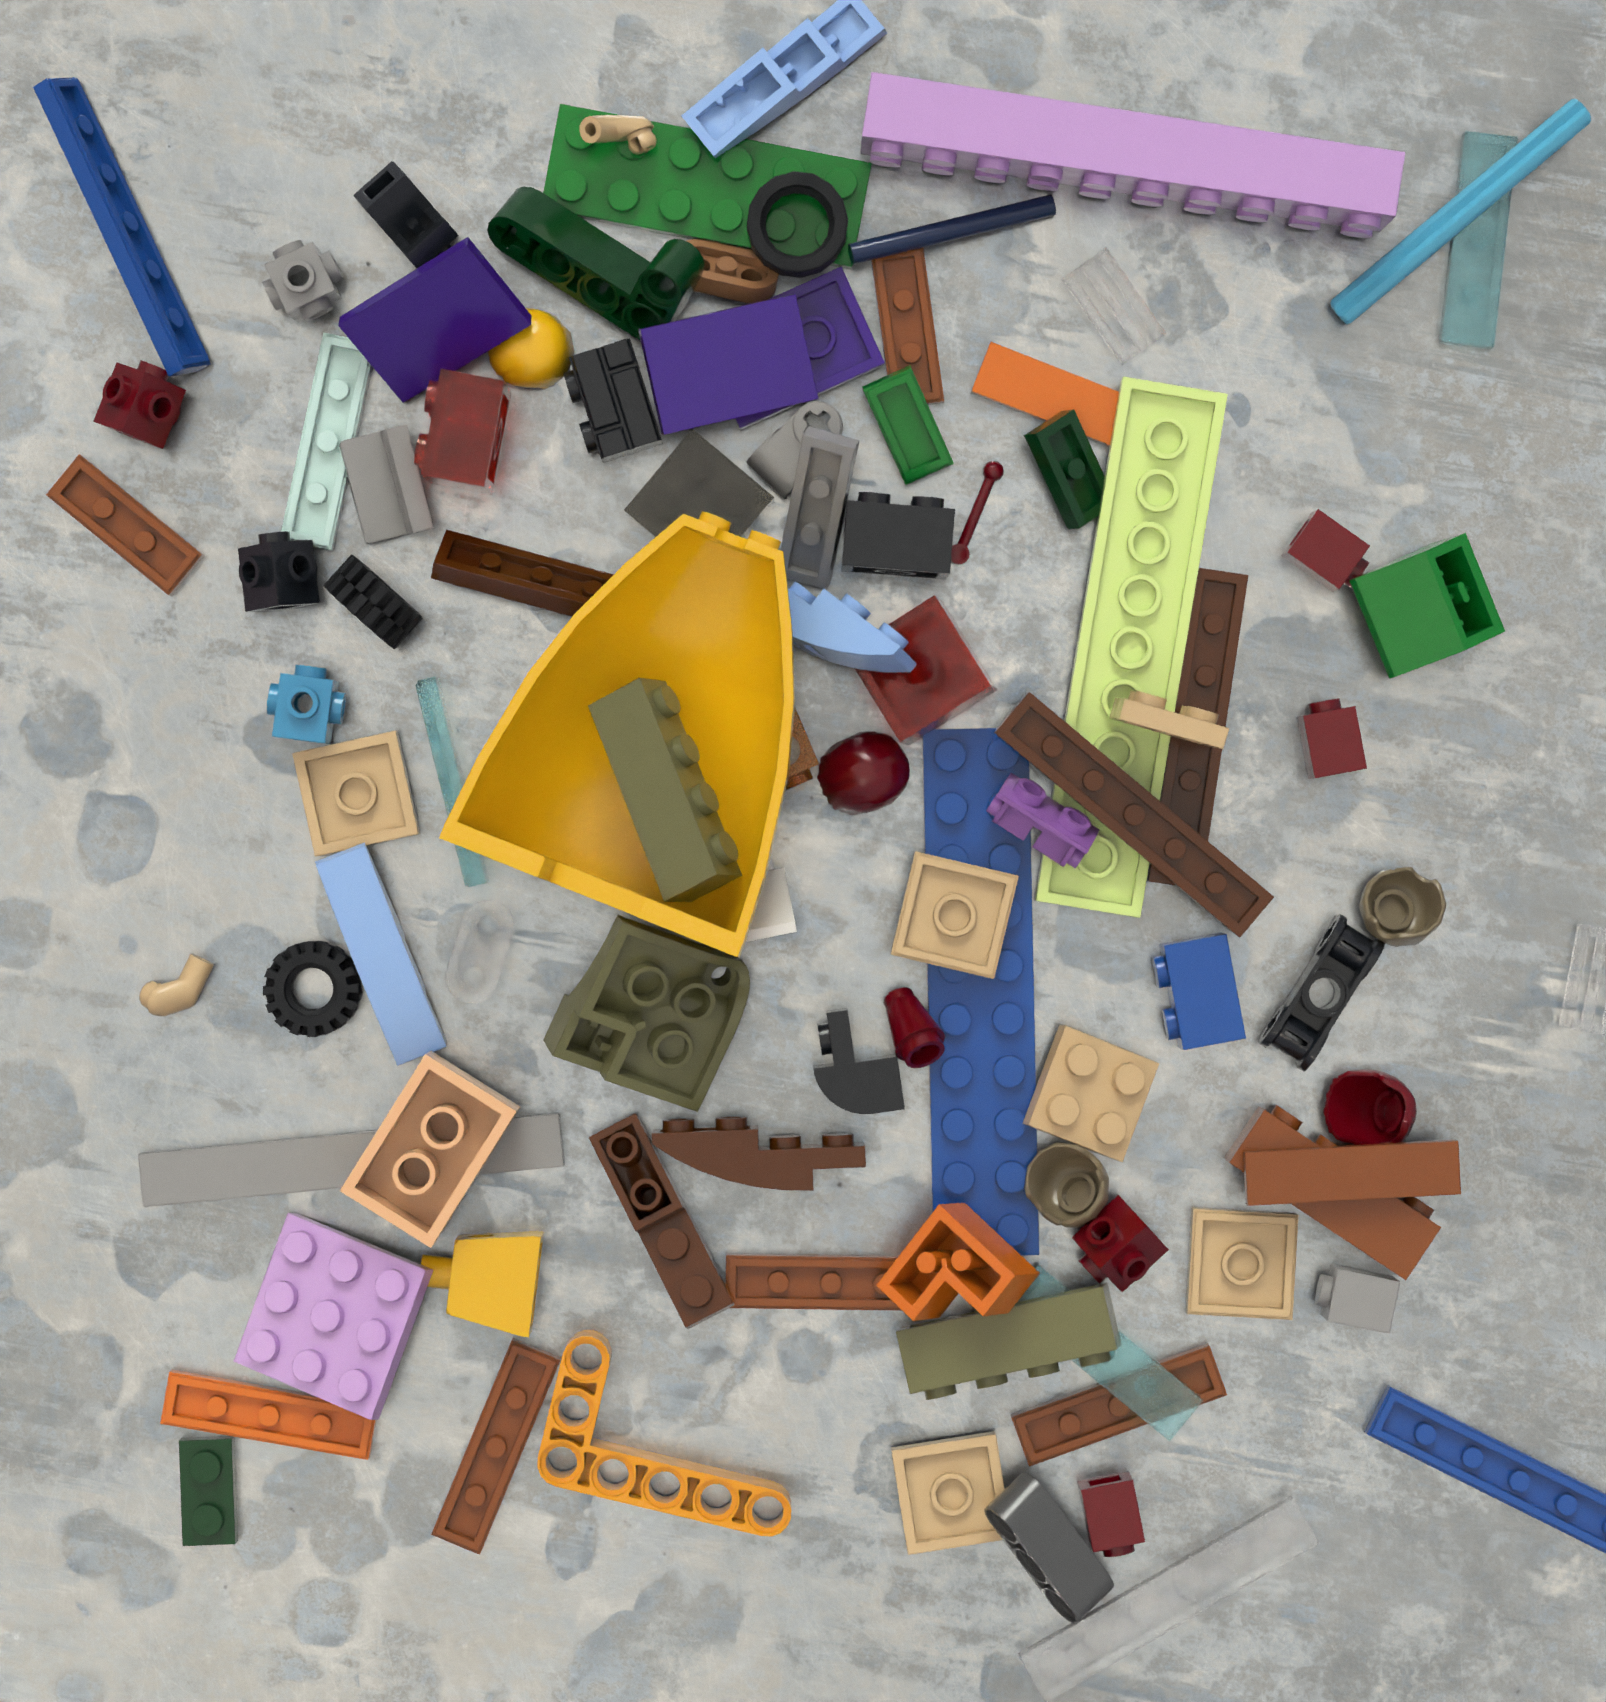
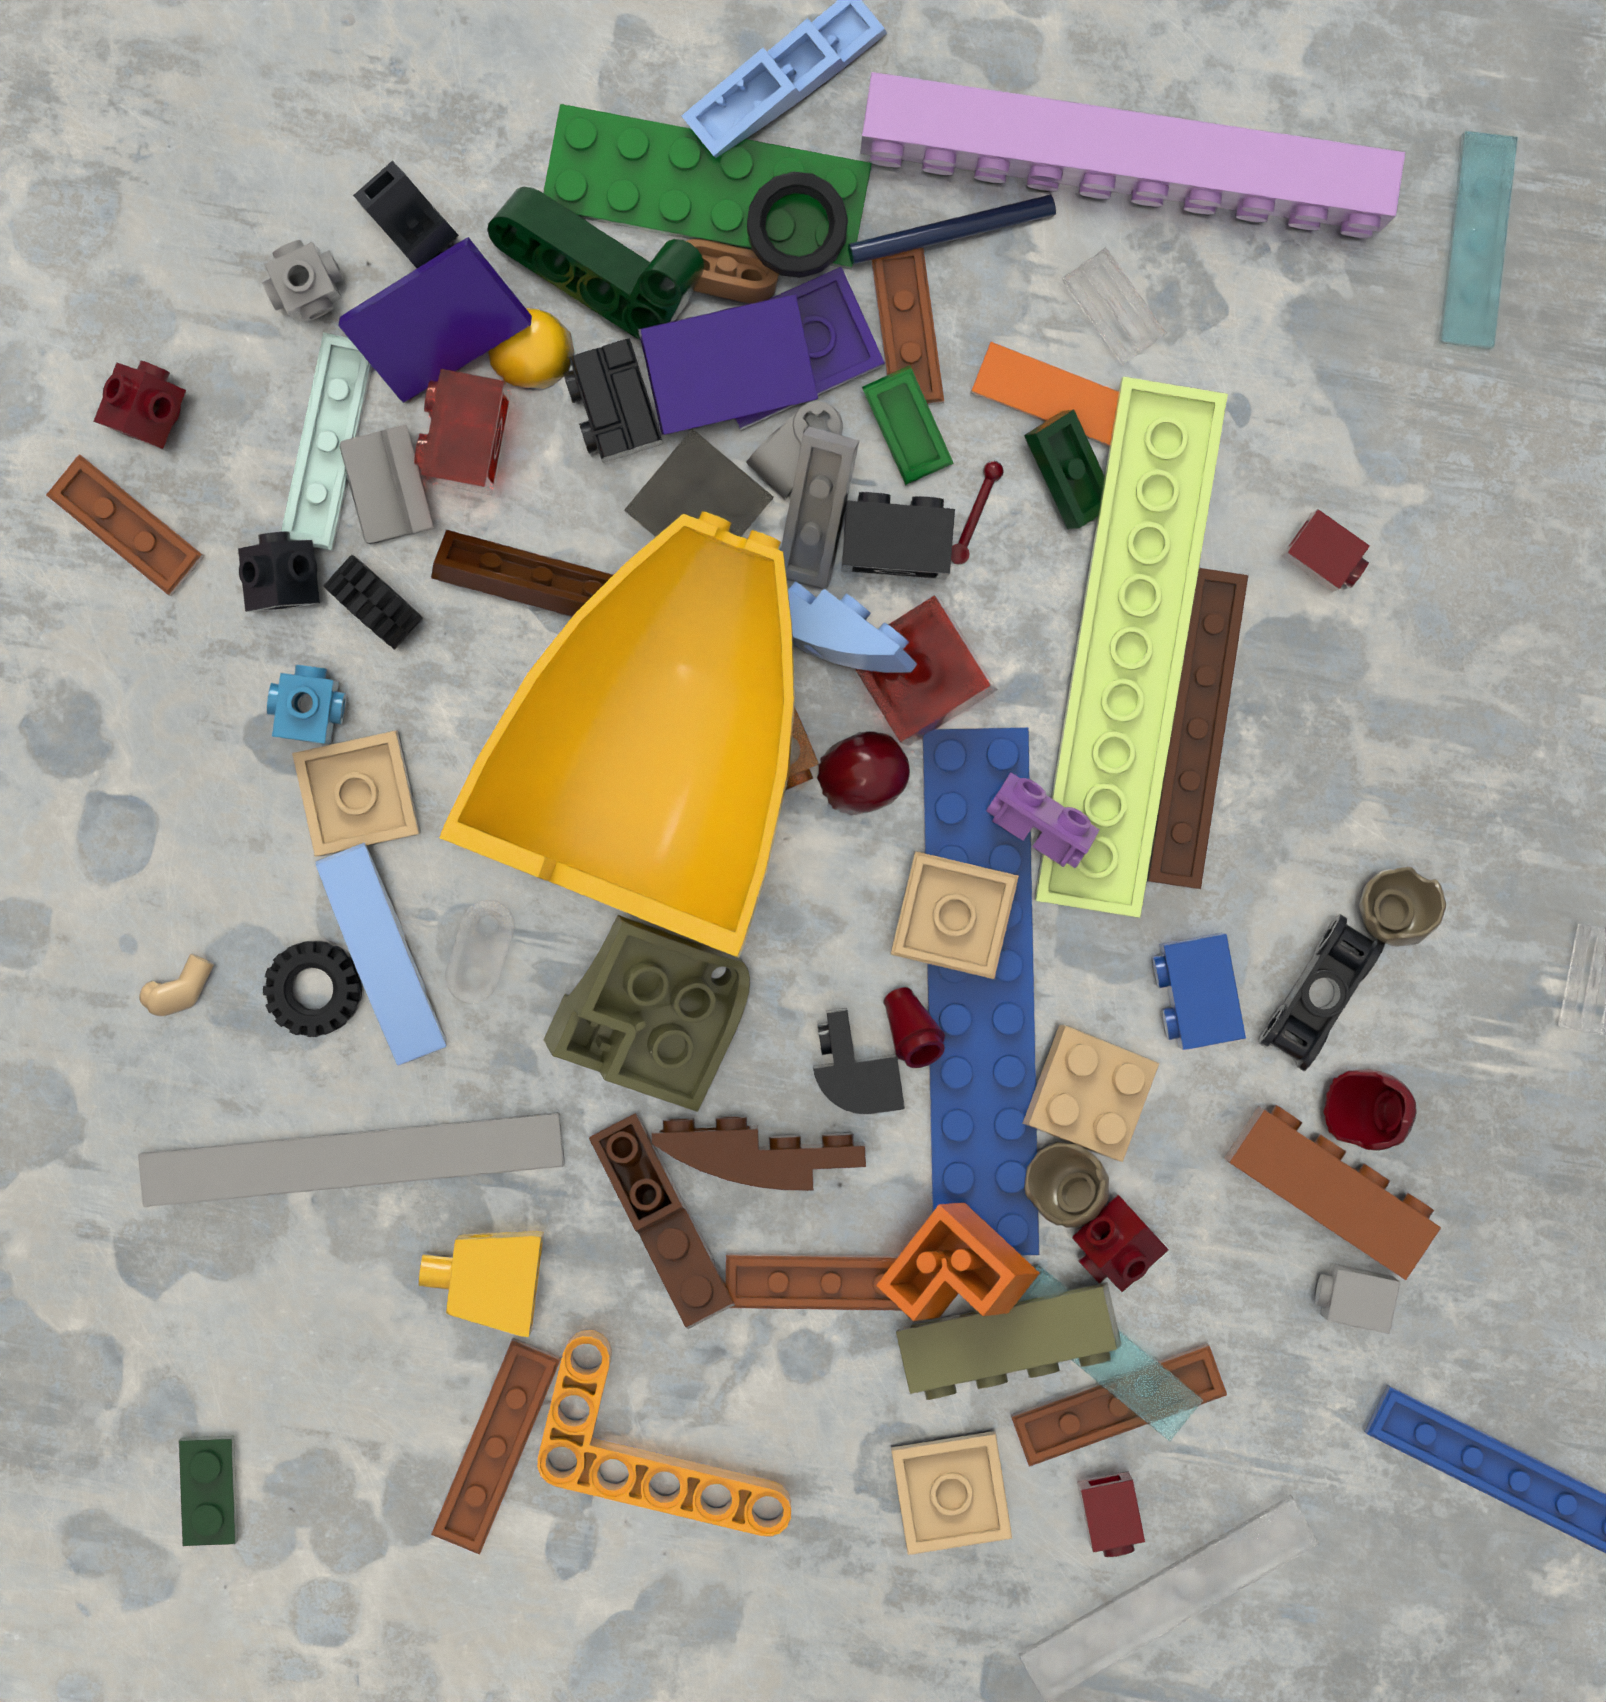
(122, 225): blue tile -> none
(264, 1415): orange tile -> none
(333, 1316): lavender plate -> none
(430, 1148): light nougat brick -> none
(448, 768): clear light blue tile -> none
(619, 128): tan arm -> none
(665, 790): olive brick -> none
(774, 909): white slope -> none
(1049, 1548): dark grey beam -> none
(1133, 814): reddish brown plate -> none
(1190, 724): tan plate -> none
(1242, 1263): tan tile -> none
(1331, 739): dark red brick -> none
(1352, 1172): dark orange tile -> none
(1427, 605): green slope -> none
(1461, 211): medium azure axle -> none

